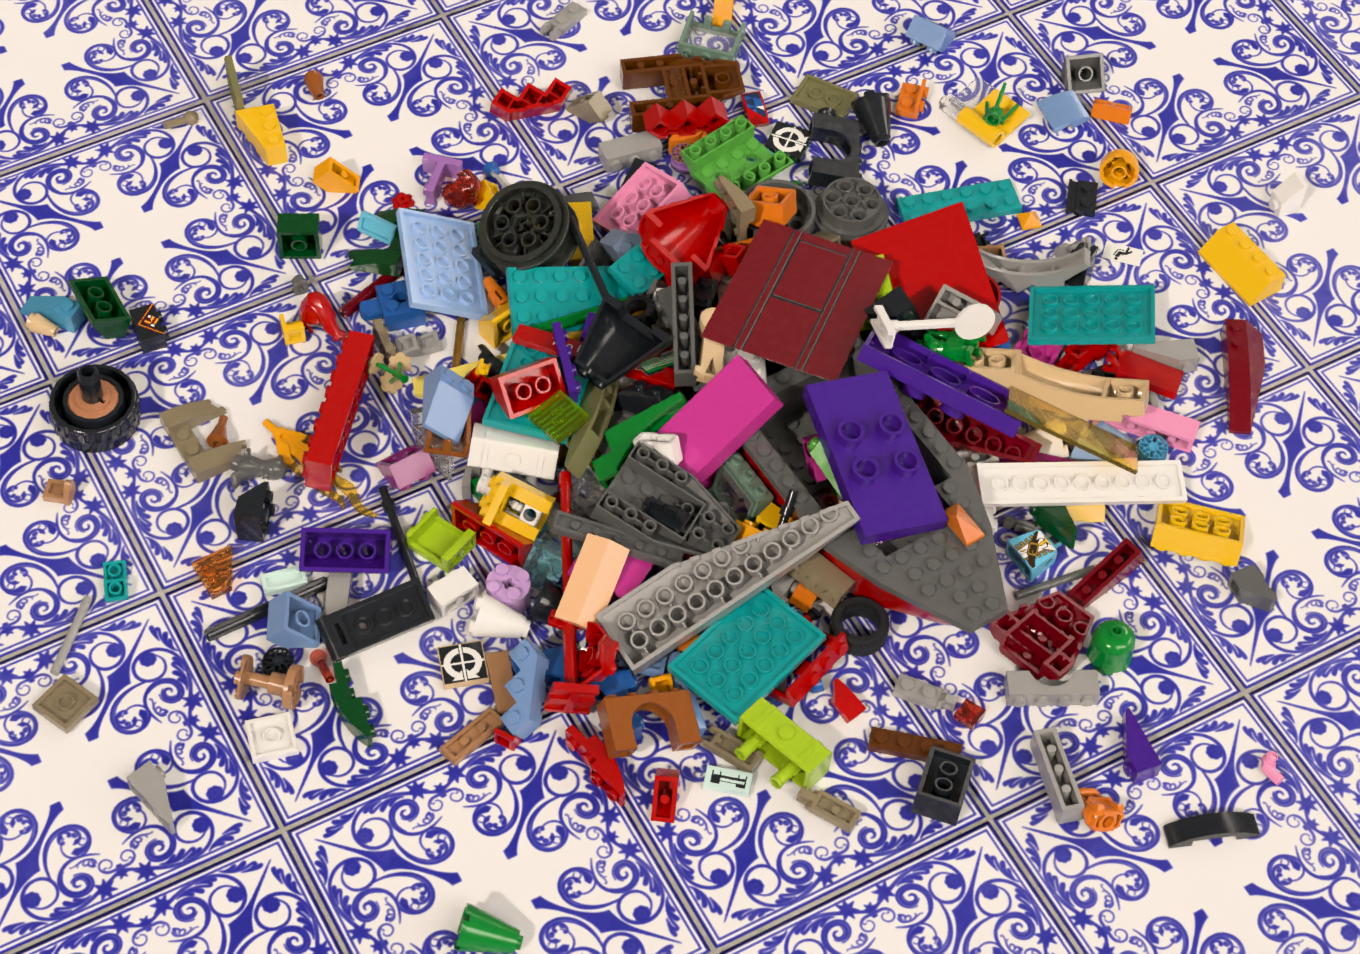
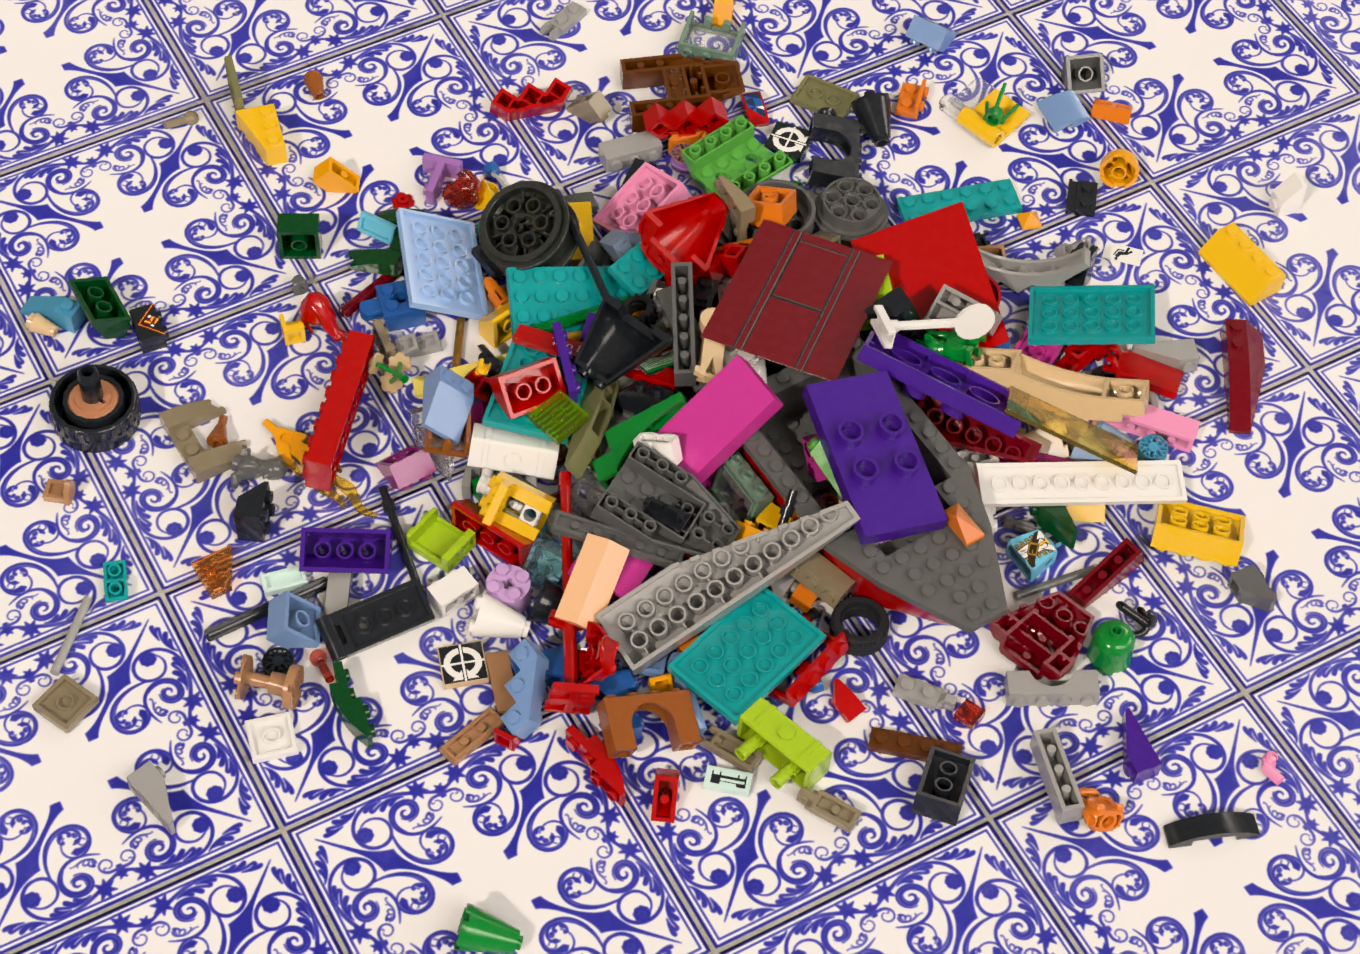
(1145, 619): none -> black piece

